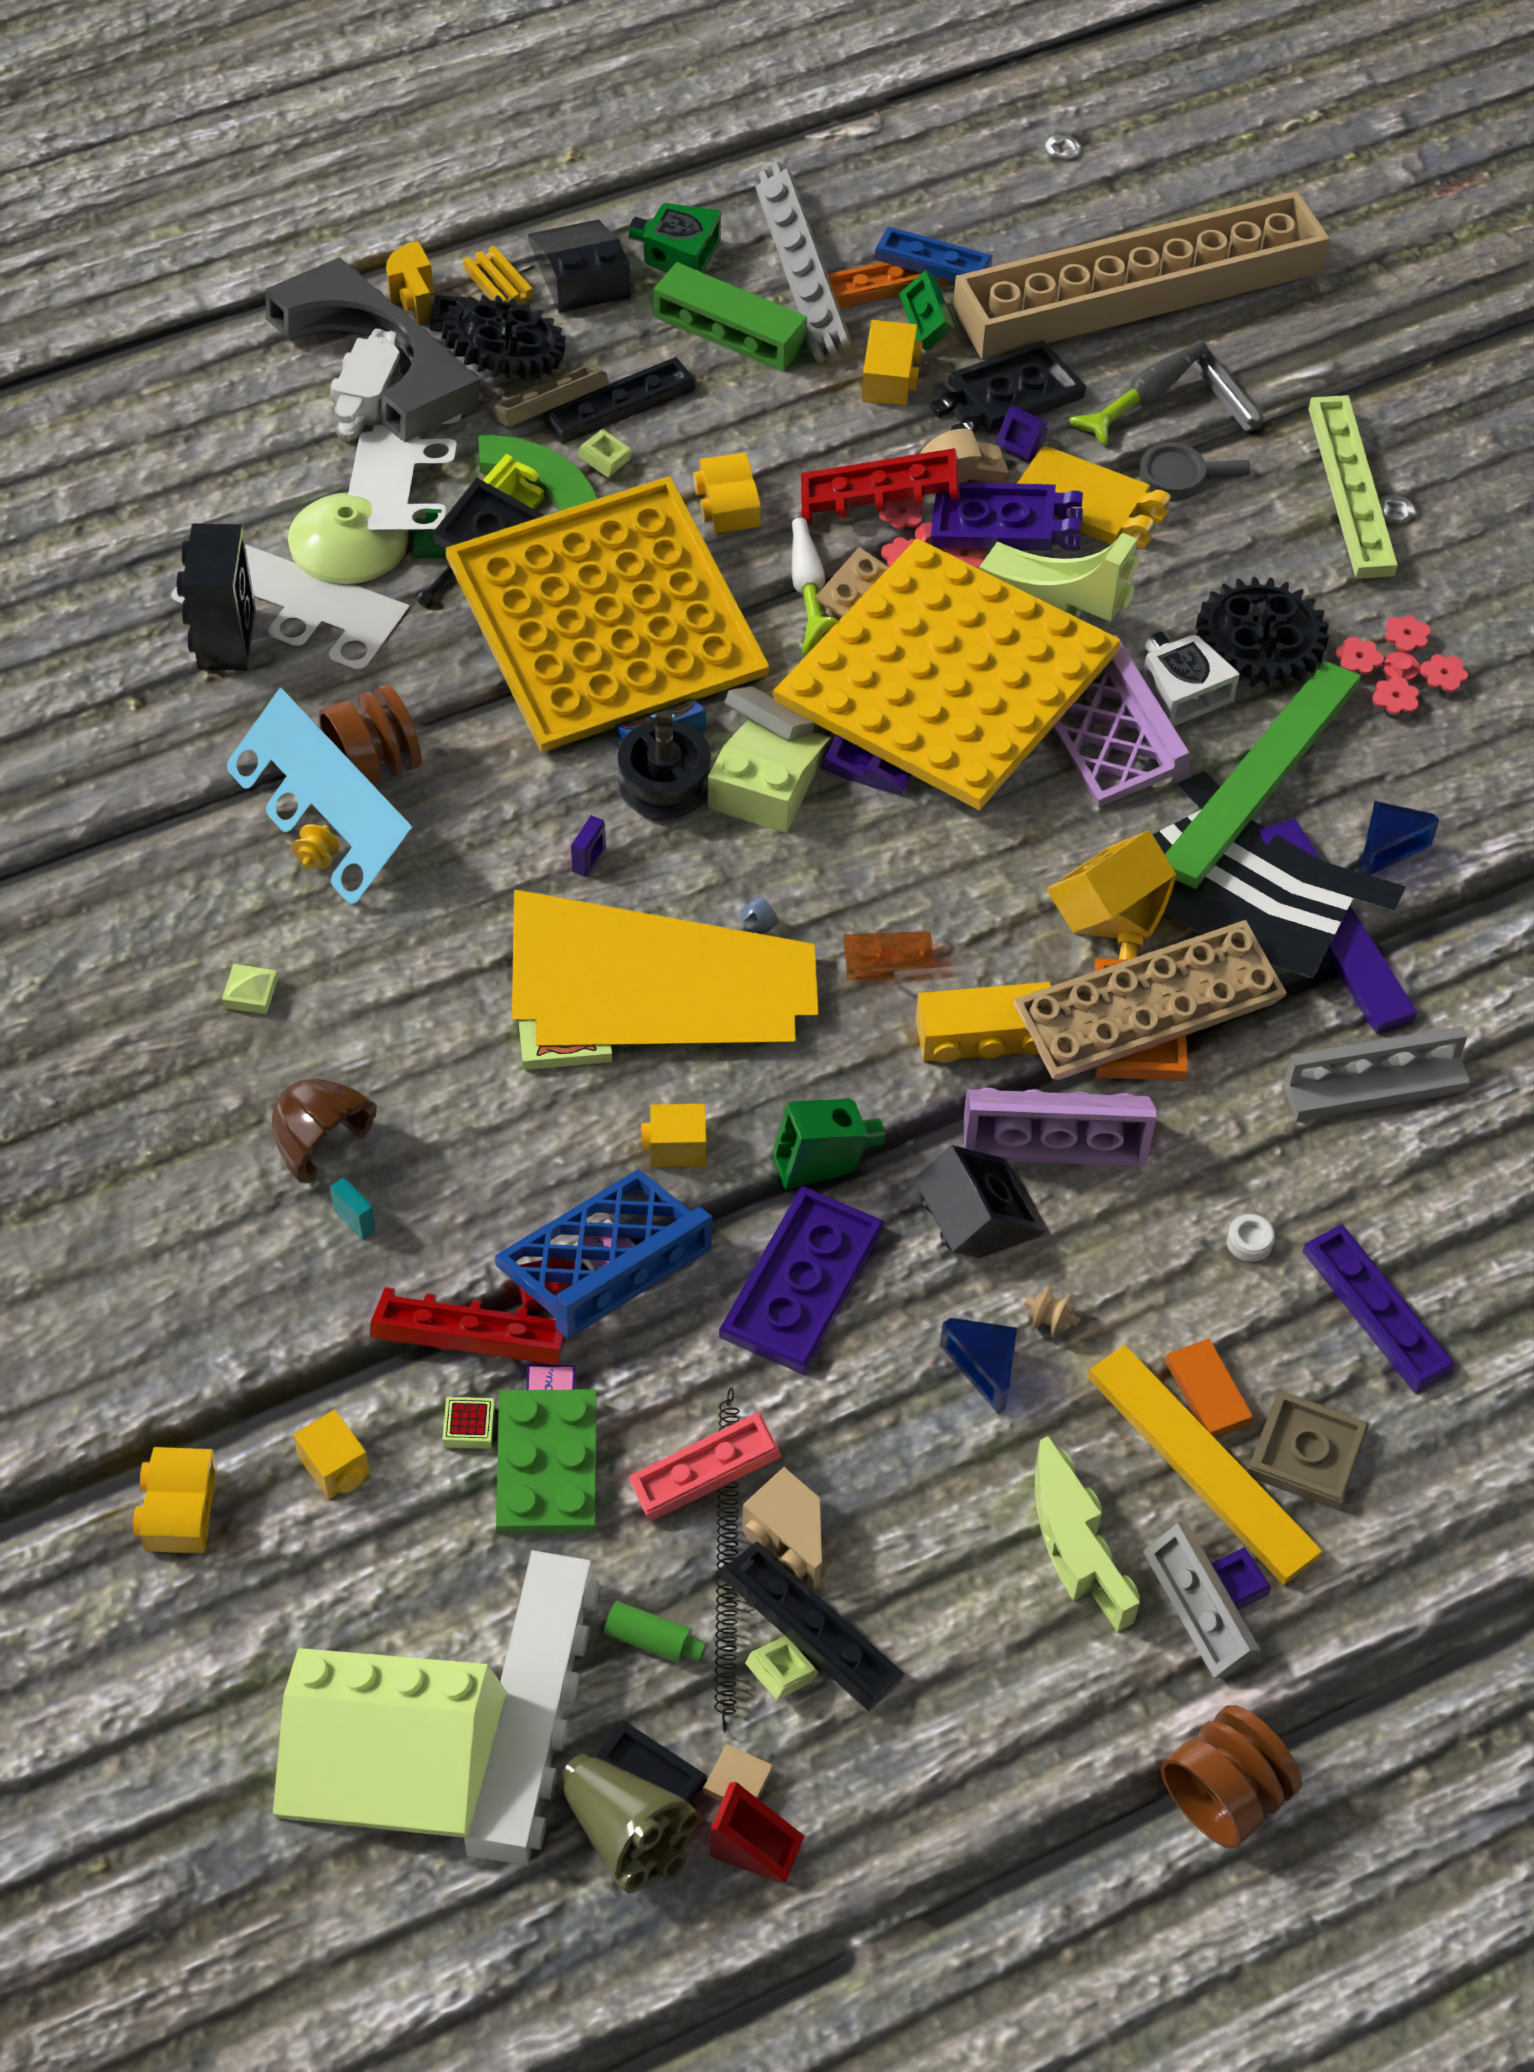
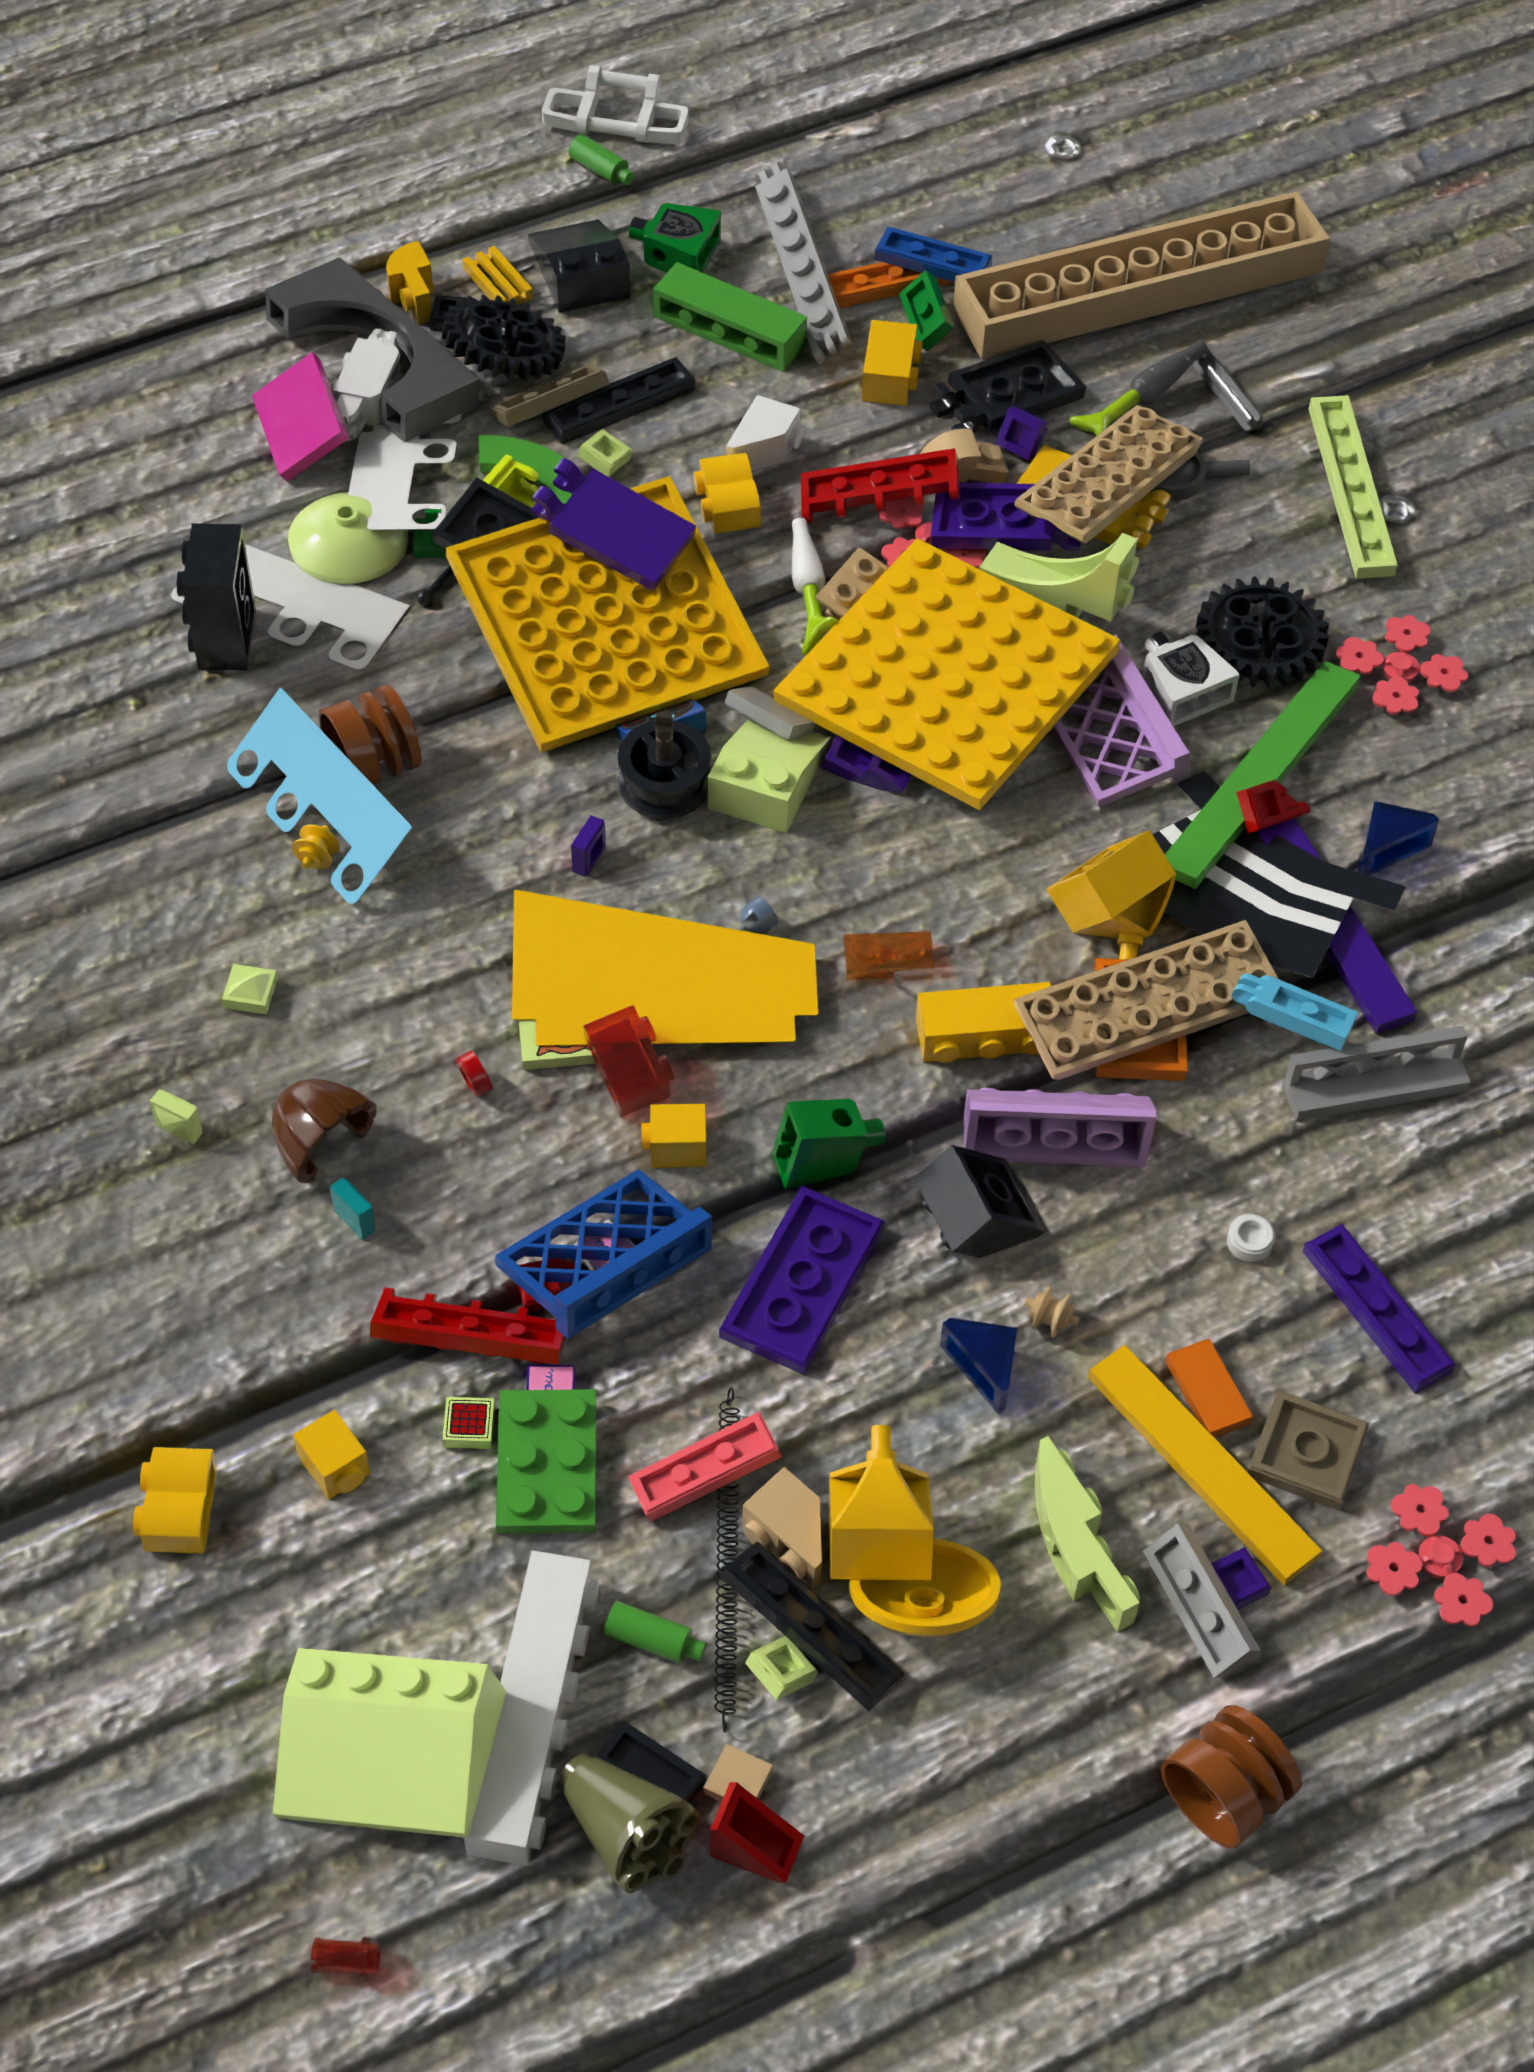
(176, 1116): none -> yellowish green tile
(300, 417): none -> dark pink tile
(346, 1957): none -> clear red pin
(474, 1073): none -> red tile
(588, 101): none -> white bar
(600, 160): none -> bright green cylinder
(613, 524): none -> dark purple tile
(628, 1060): none -> clear red brick
(767, 433): none -> white slope
(880, 1517): none -> yellow piece
(956, 1598): none -> yellow dish
(1110, 473): none -> tan plate
(1268, 805): none -> red tile
(1295, 1009): none -> medium azure hinge
(1441, 1556): none -> coral plant

